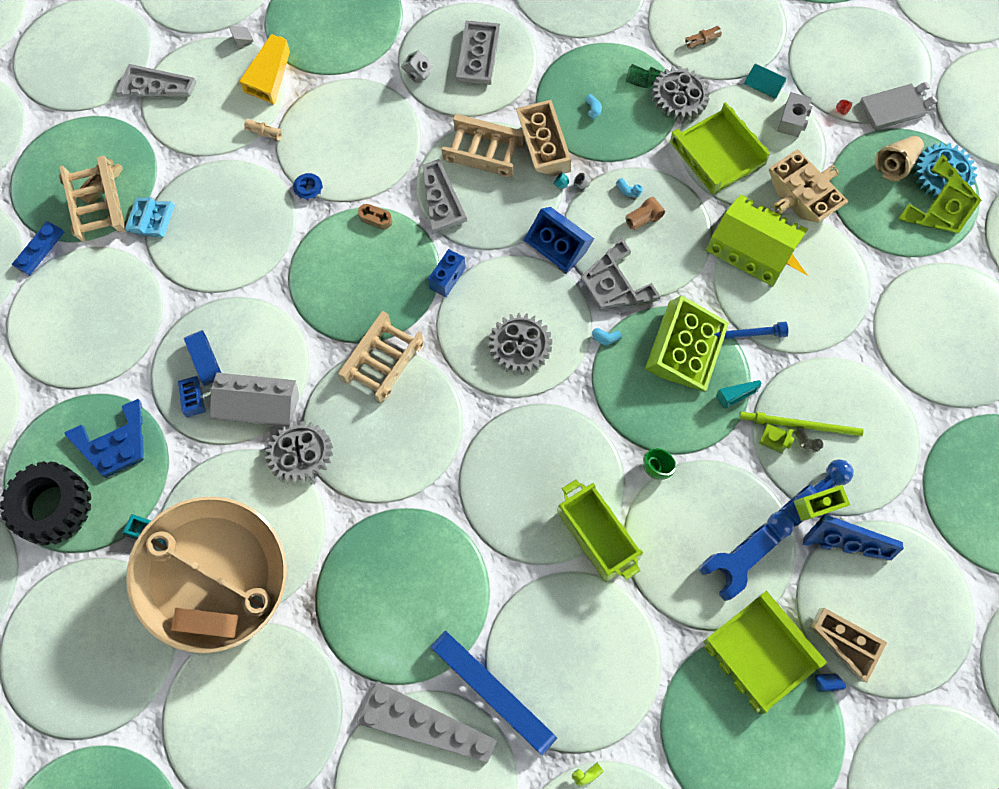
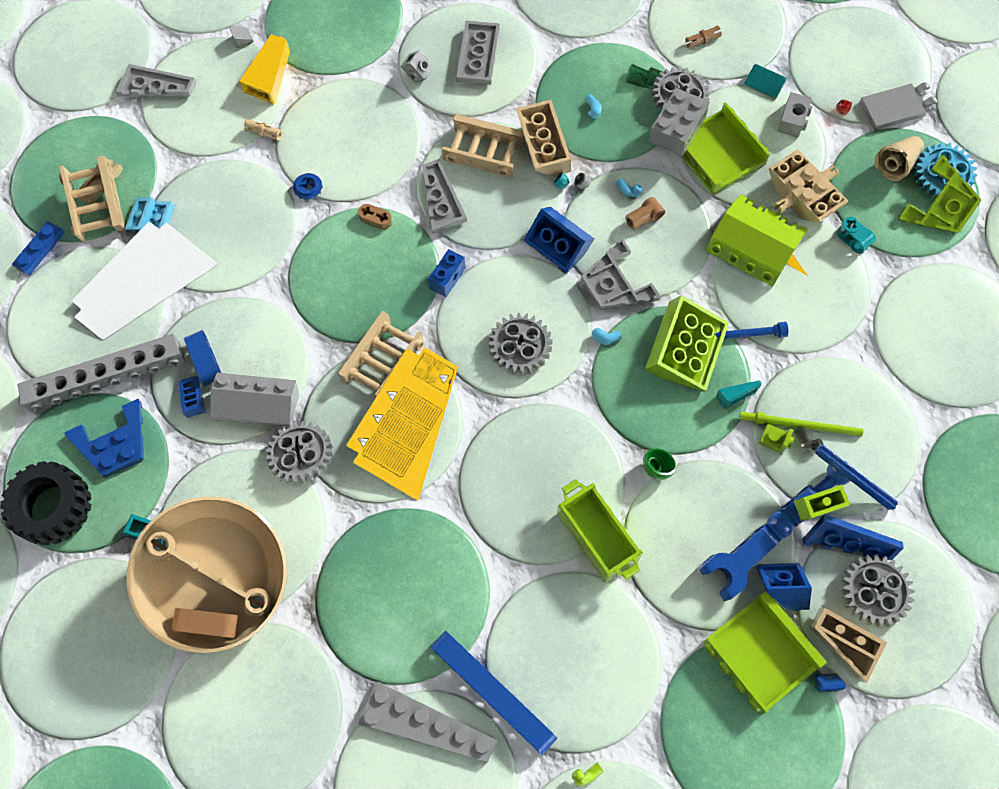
(31, 390): none -> light grey brick
(139, 278): none -> white sticker
(405, 420): none -> yellow sticker
(679, 121): none -> light grey brick
(787, 585): none -> blue slope
(856, 477): none -> blue axle
(857, 236): none -> teal piece
(874, 608): none -> light grey gear

